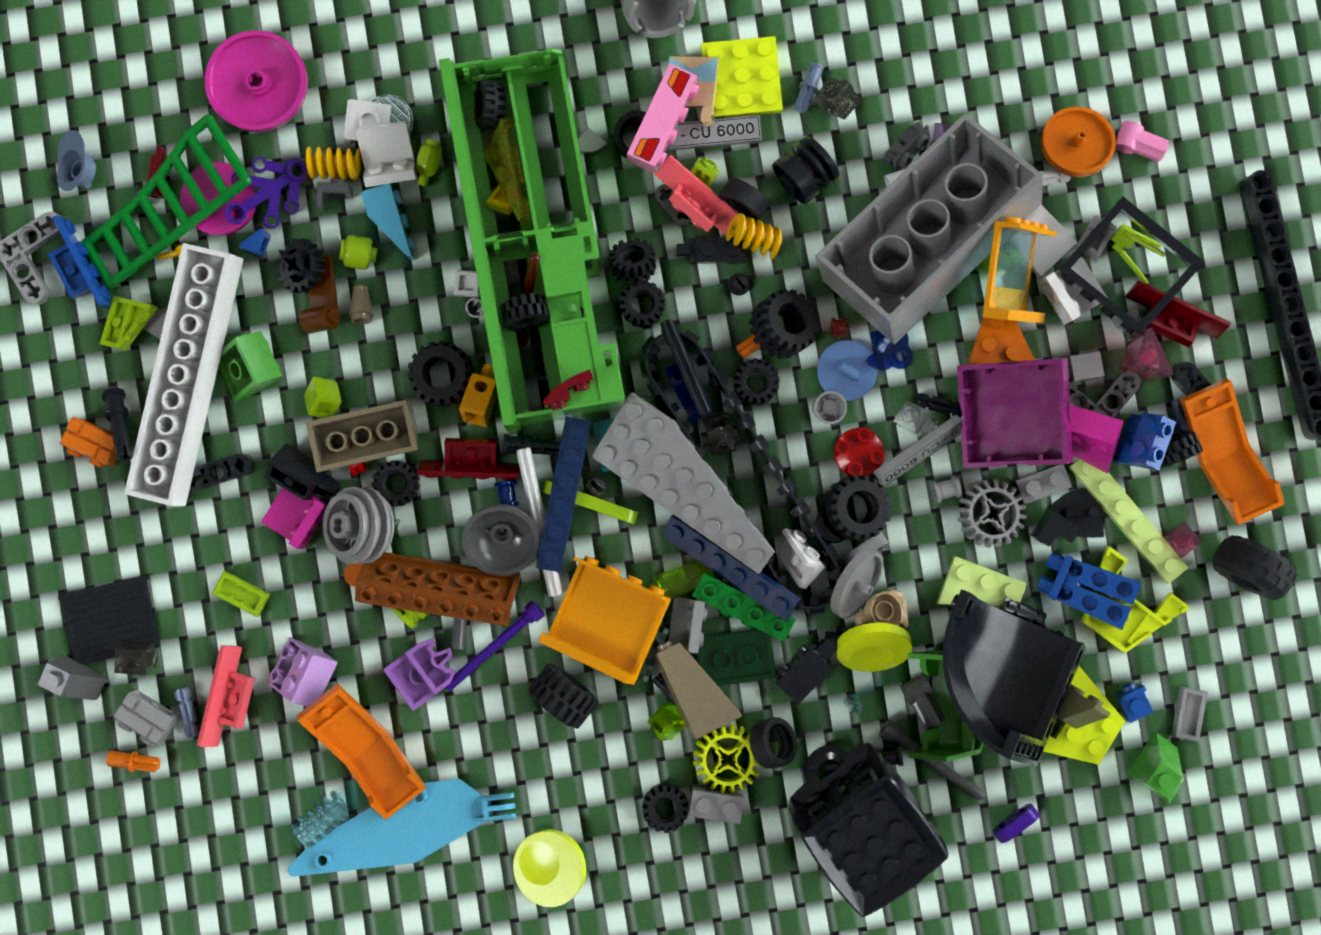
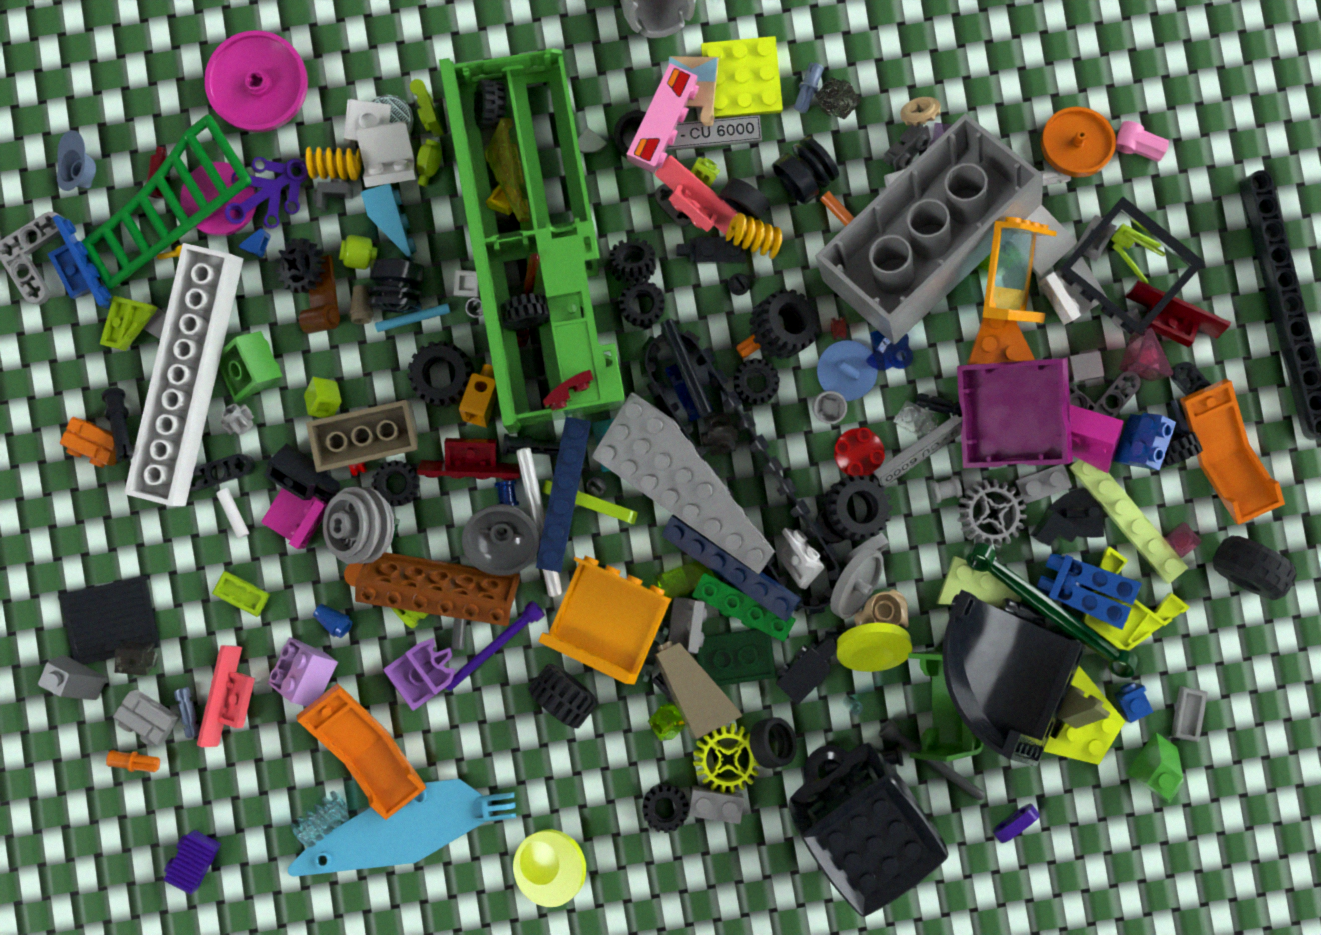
(191, 861): none -> dark purple brick
(232, 513): none -> white piece
(237, 419): none -> light grey gear
(333, 621): none -> blue cone
(396, 282): none -> black wheel
(412, 317): none -> medium azure bar
(427, 112): none -> lime plate
(837, 208): none -> orange piece
(920, 695): dark grey piece -> none
(929, 109): none -> tan gear
(1052, 610): none -> dark green piece

